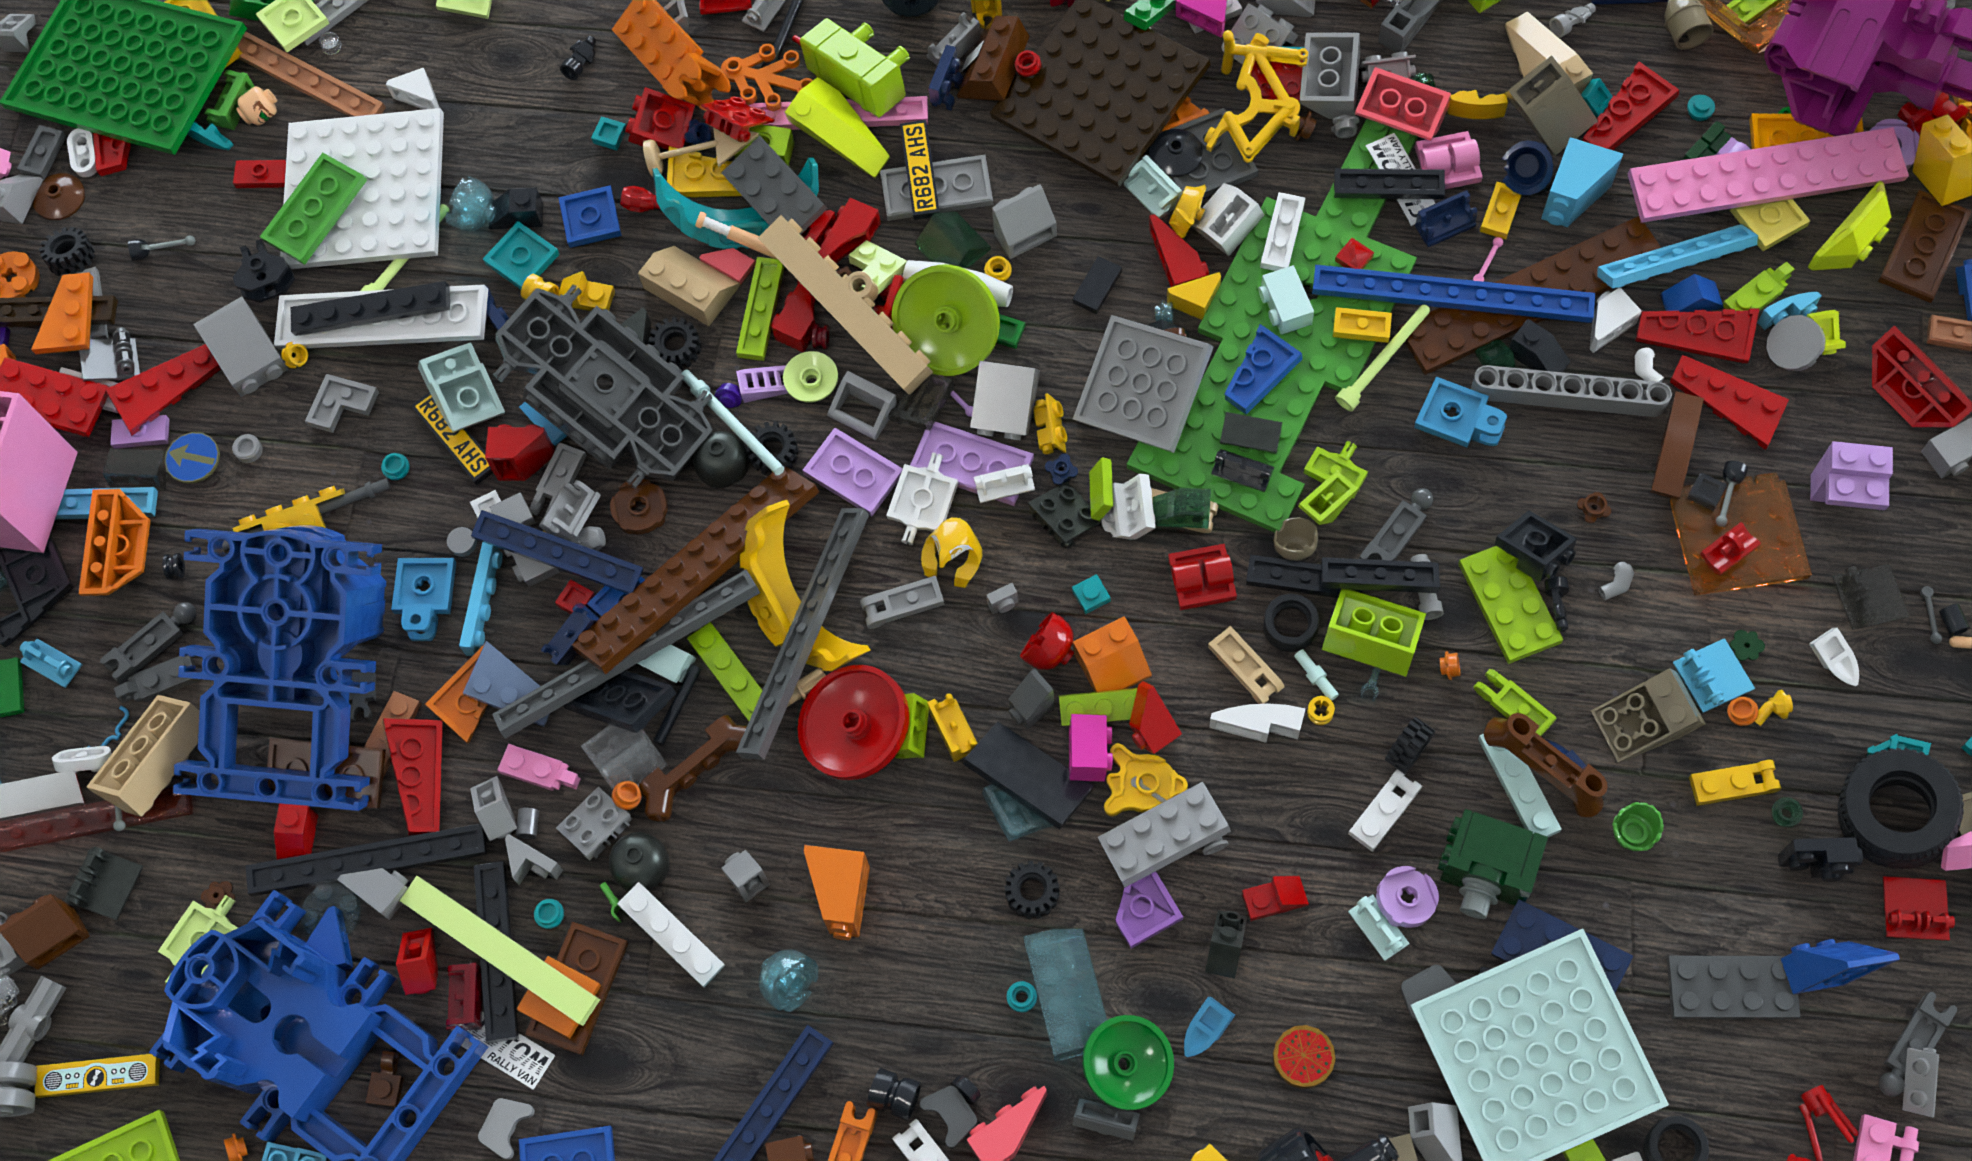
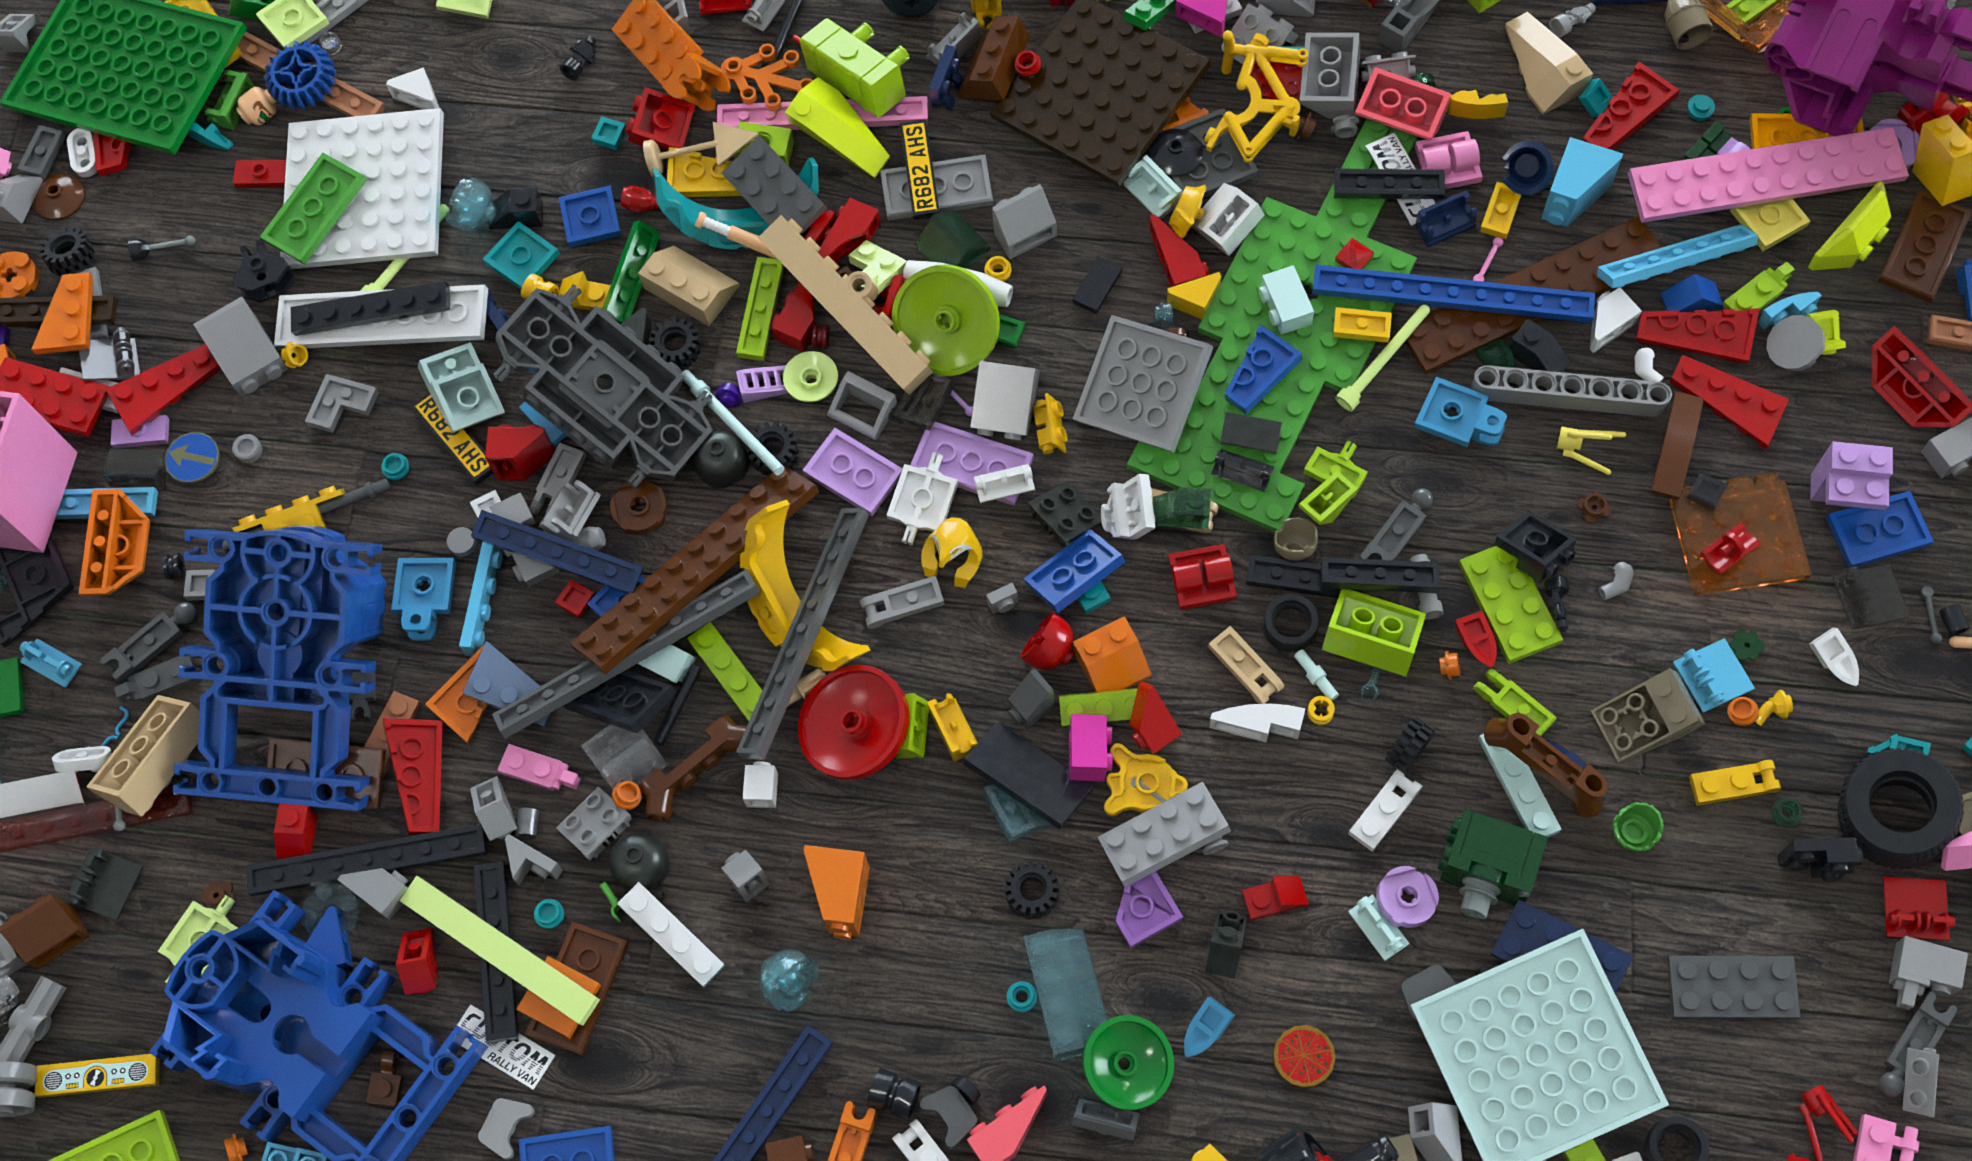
(195, 584): none -> light grey plate
(291, 70): none -> blue gear
(464, 997): dark red hinge -> none
(561, 644): dark blue hinge -> none
(626, 281): none -> green plate
(697, 133): dark blue plate -> none
(730, 262): coral tile -> none
(734, 117): red hinge -> none
(760, 785): none -> white brick
(972, 55): white sticker -> none
(1061, 477): dark blue plate -> none
(1074, 570): none -> blue plate
(1101, 489): lime tile -> none
(1282, 232): white plate -> none
(1477, 637): none -> red plate
(1551, 105): dark tan slope -> none
(1572, 439): none -> light yellow plant
(1733, 473): hinge -> none
(1832, 964): blue slope -> none
(1879, 534): none -> blue plate
(1923, 966): none -> light grey hinge

